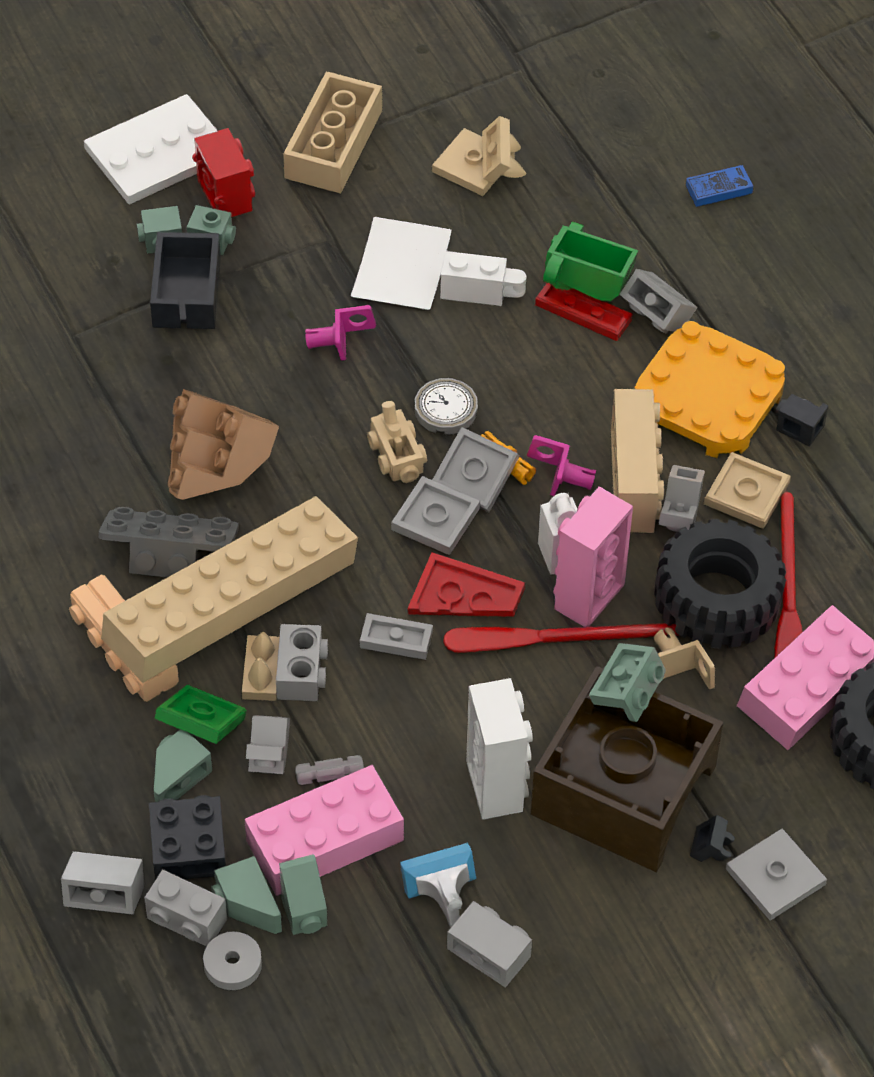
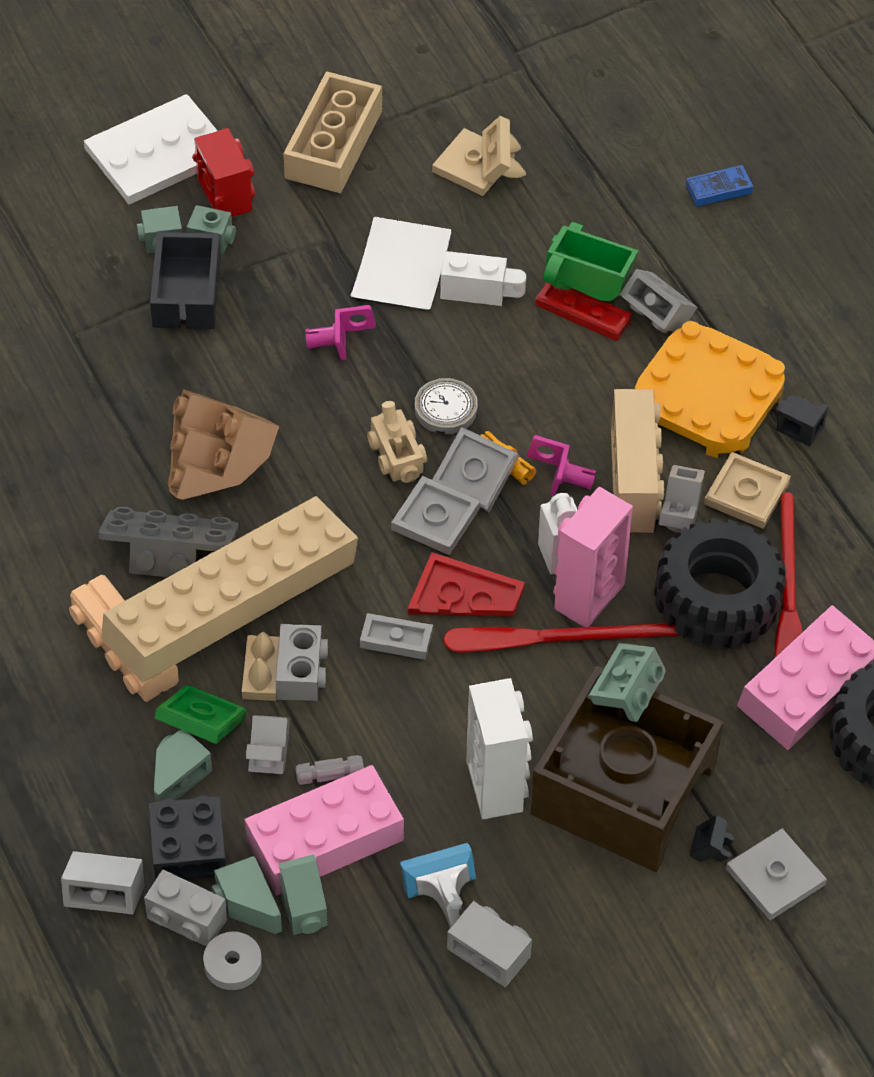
(681, 658): tan bracket -> none

